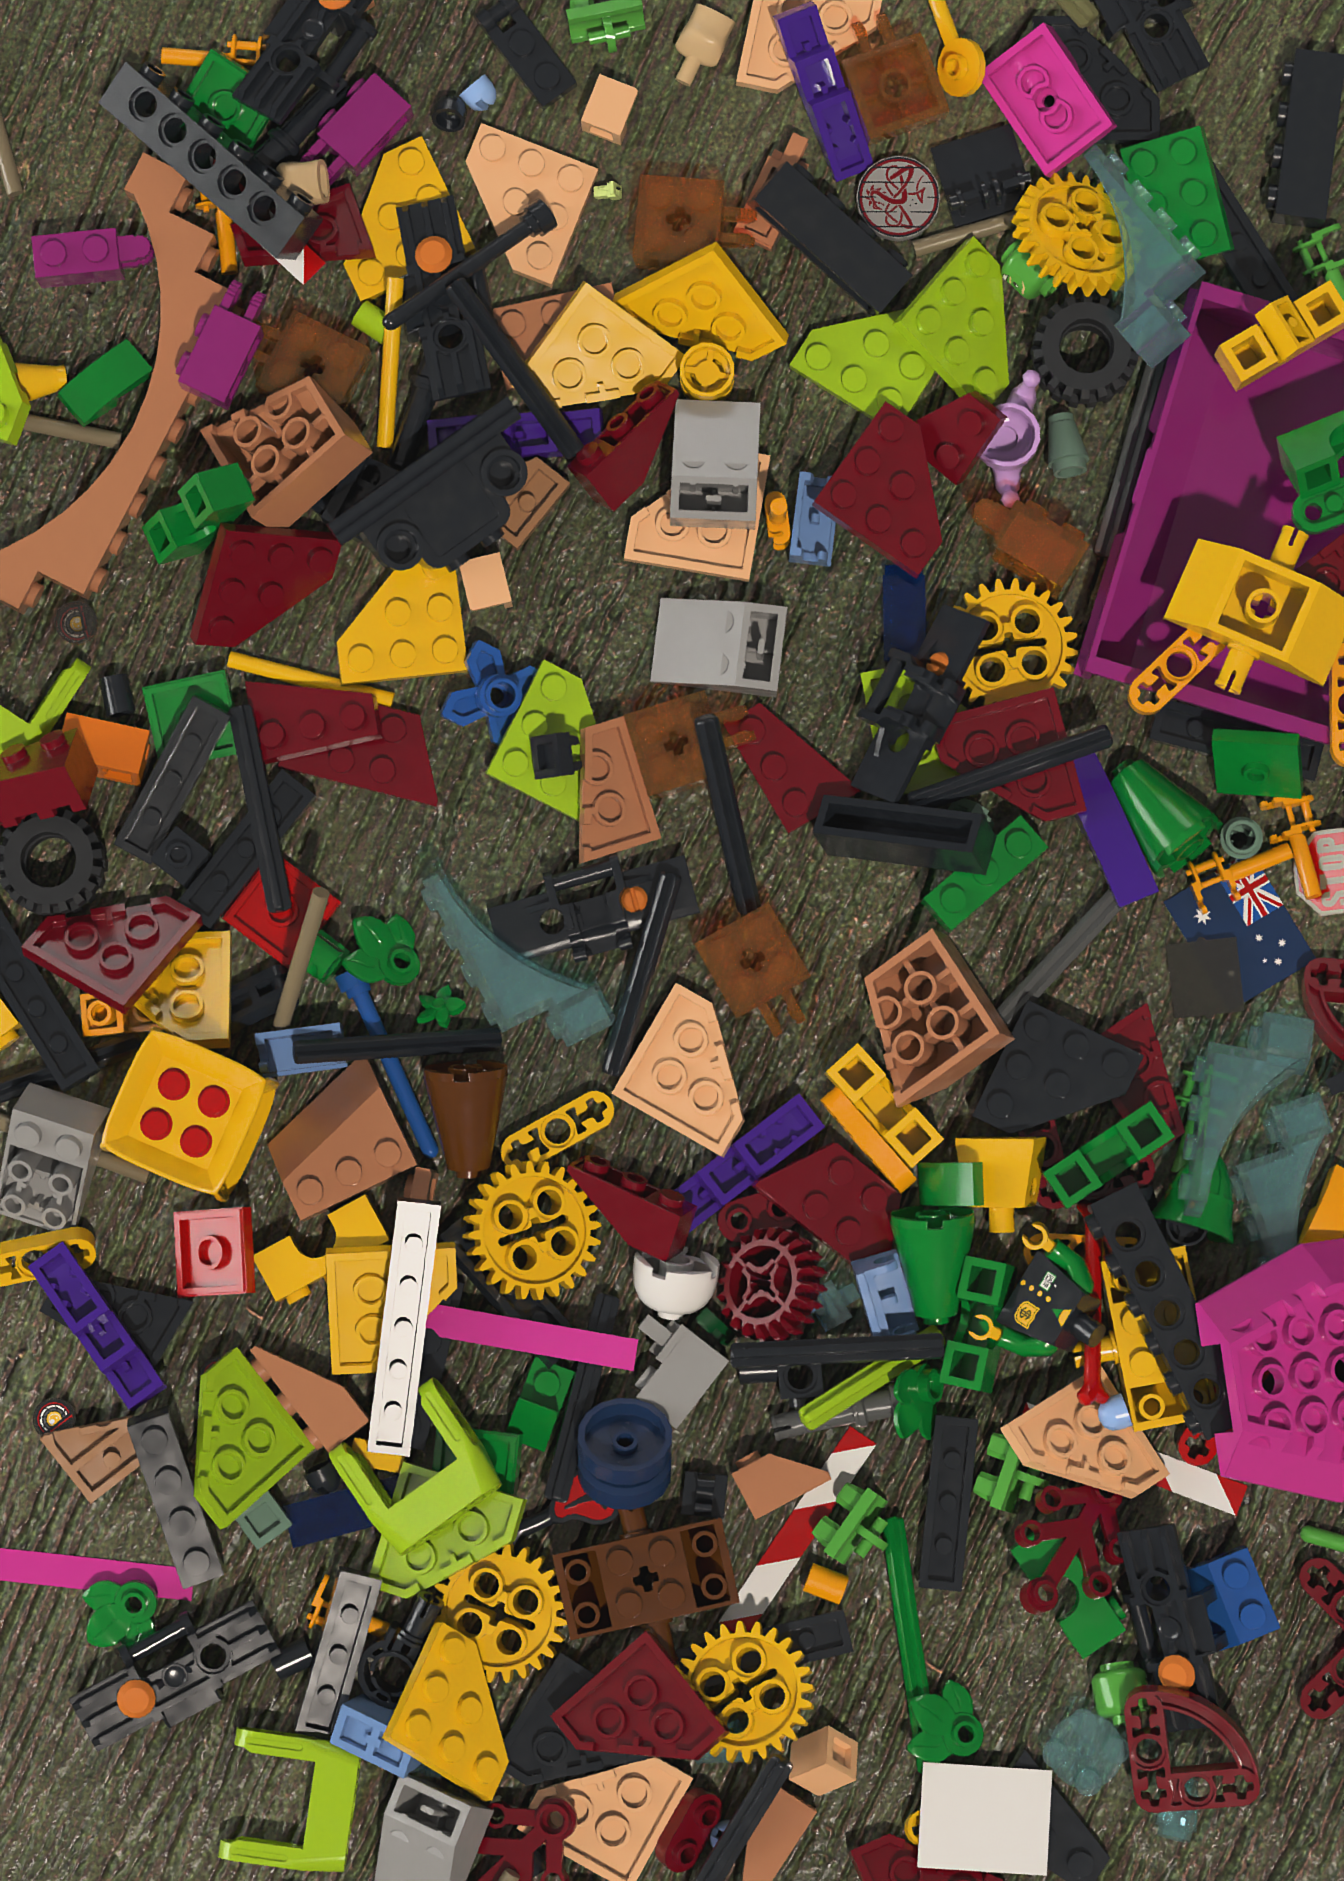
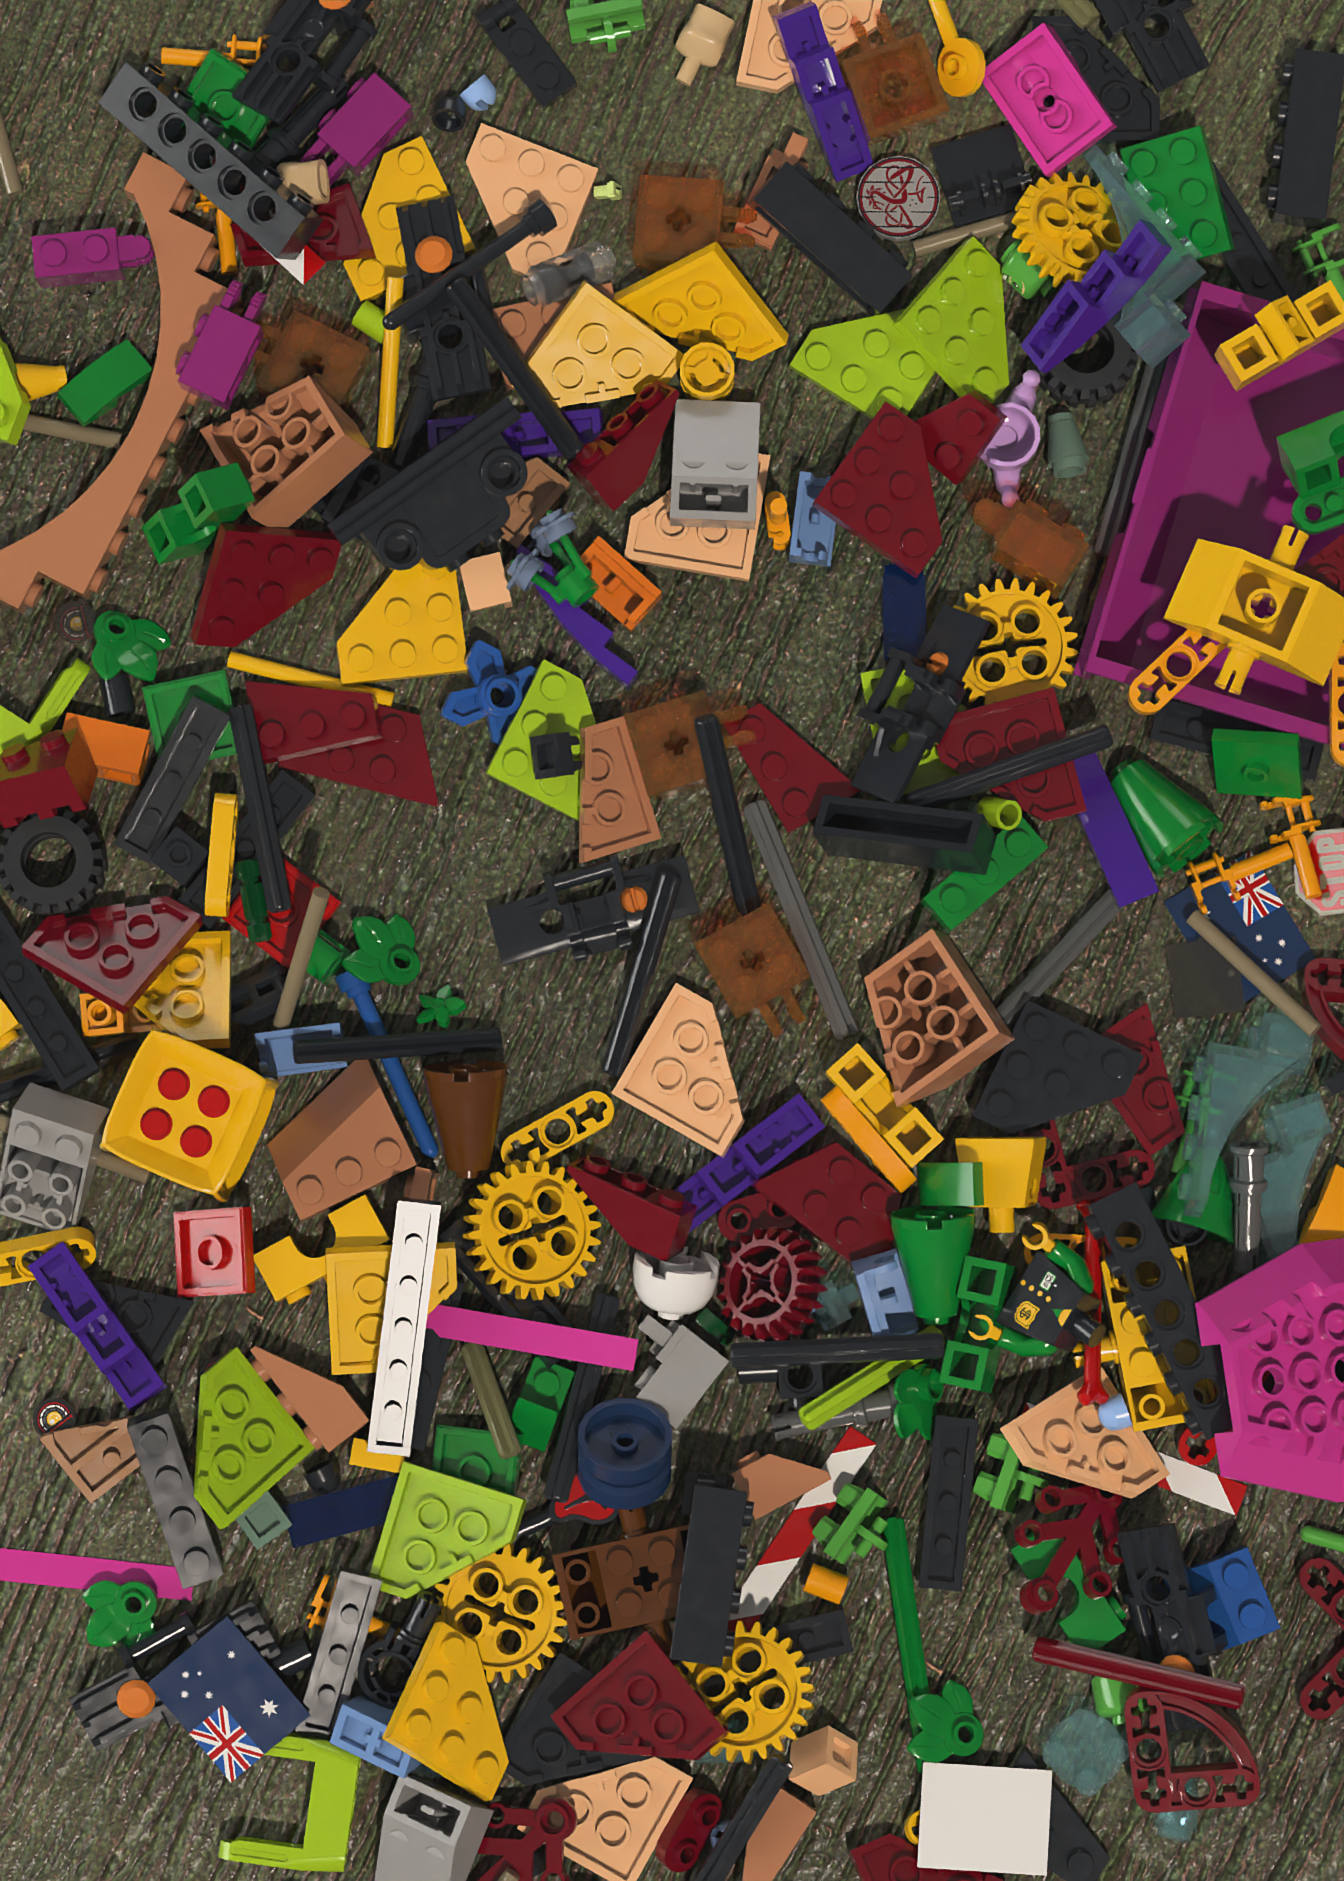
(131, 650): none -> green plate
(221, 854): none -> yellow beam
(229, 1699): none -> dark blue sticker
(253, 900): none -> dark green axle
(437, 1500): lime connector -> none
(491, 1400): none -> olive axle
(511, 982): clear light blue arch -> none
(549, 281): none -> clear piece
(550, 539): none -> plant
(585, 630): none -> dark purple slope
(609, 109): light nougat panel -> none
(621, 586): none -> orange hinge
(709, 1575): none -> black brick
(719, 645): light grey slope -> none
(800, 919): none -> dark grey axle
(1000, 812): none -> lime hinge
(1089, 304): none -> dark purple slope
(1108, 1155): green arch -> none
(1138, 1672): none -> dark red axle
(1248, 830): sand green cone -> none
(1248, 1185): none -> dark grey pin
(1254, 973): none -> dark tan bar

